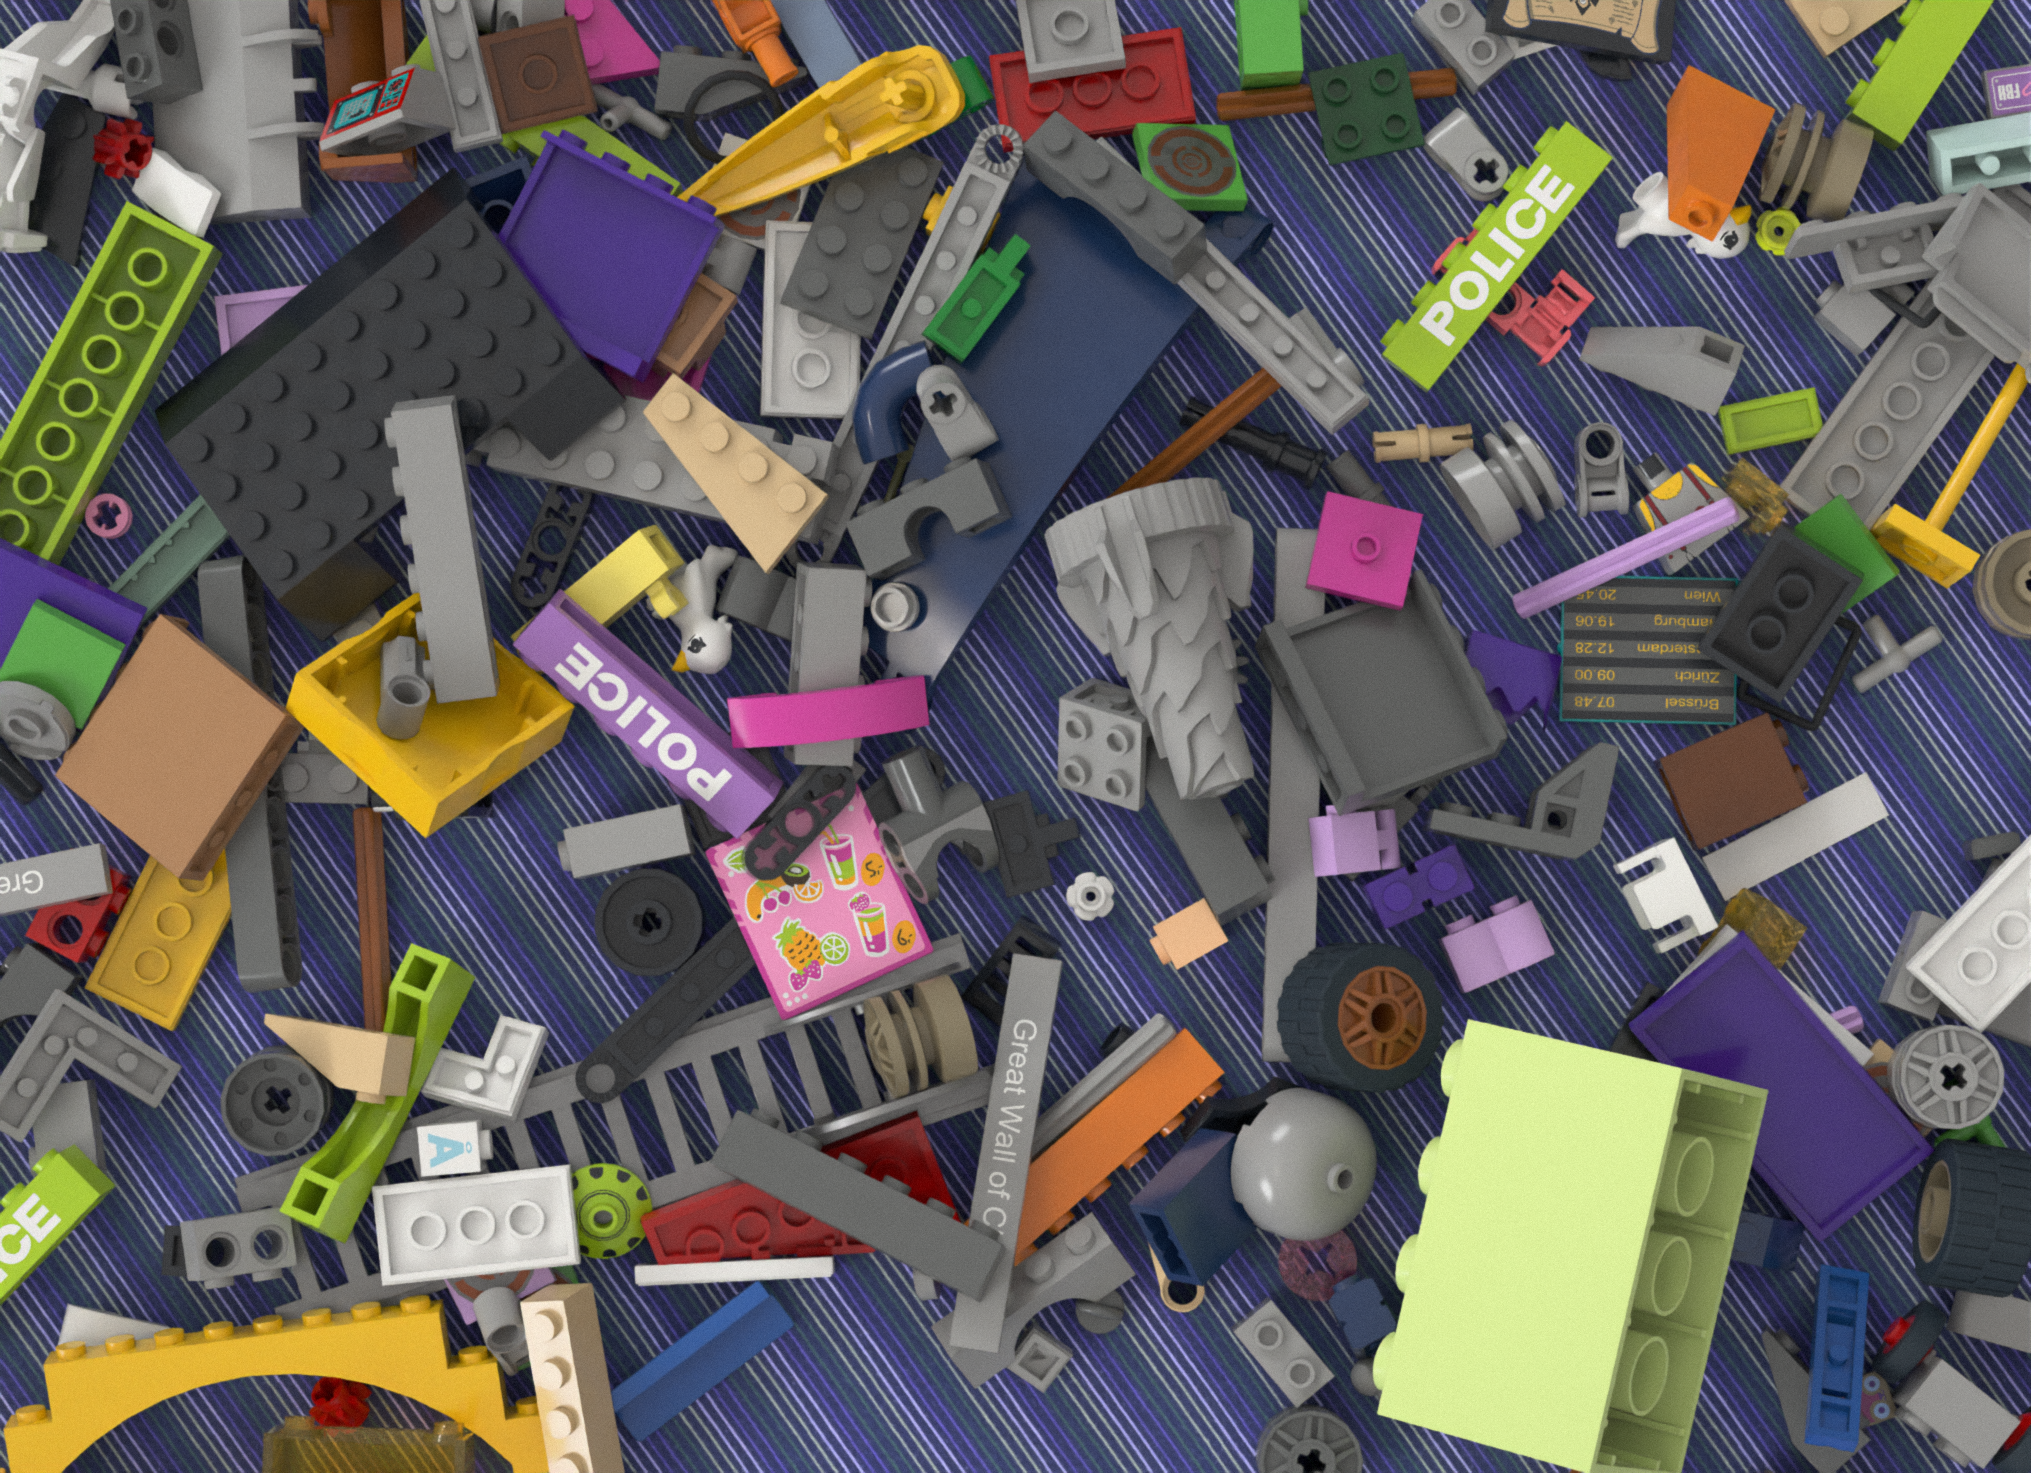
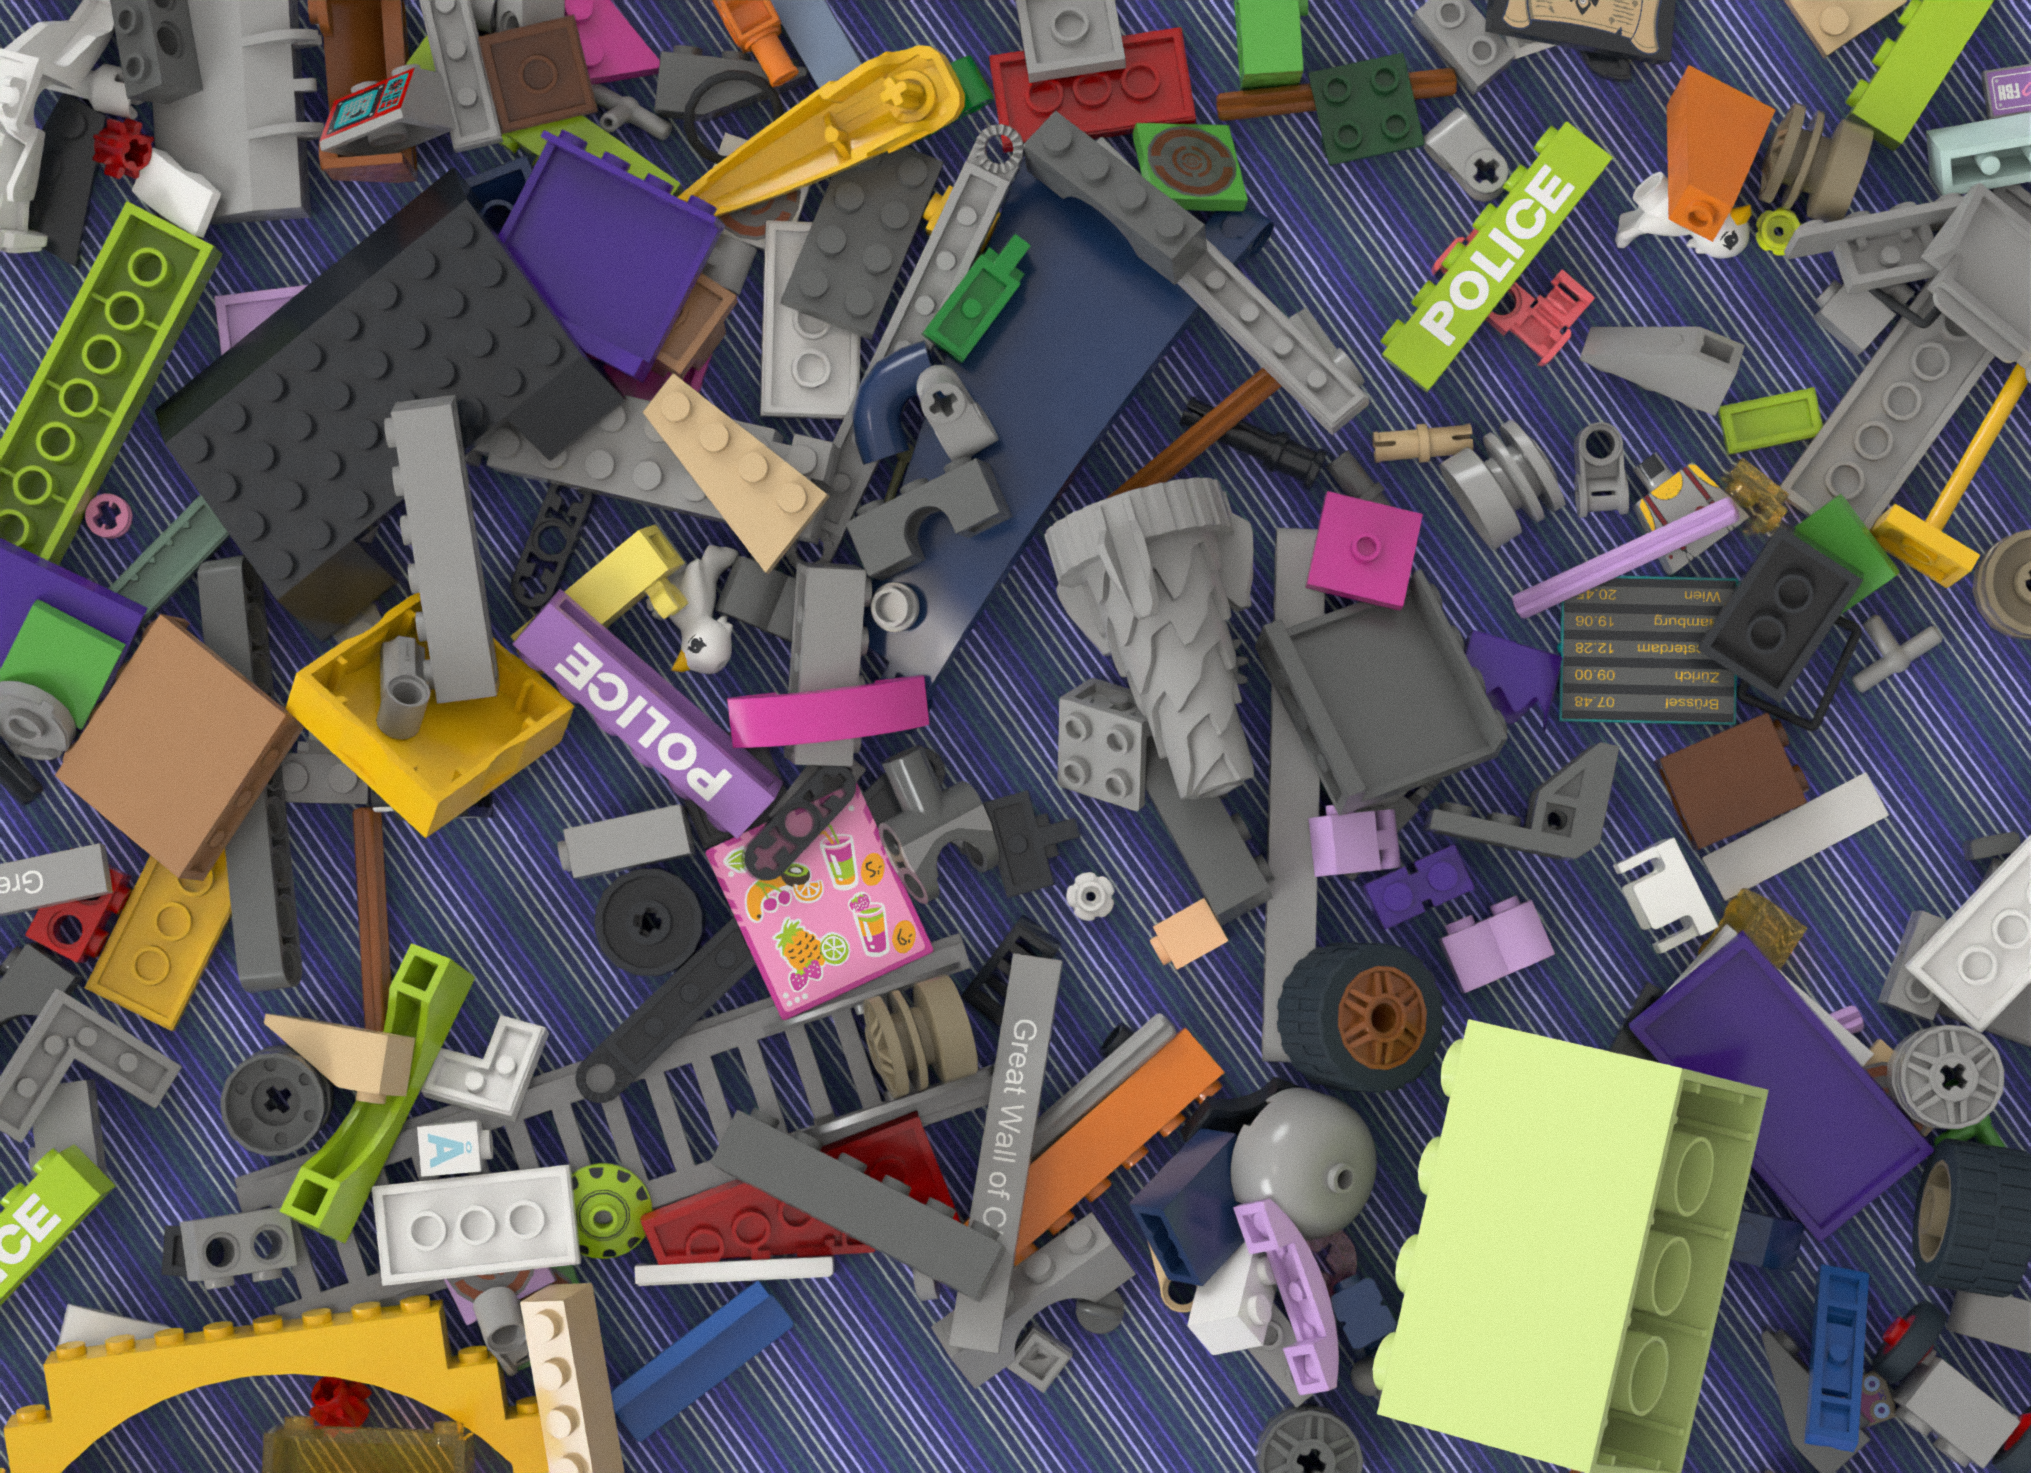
(1235, 1303): none -> white brick
(1303, 1290): none -> lavender slope

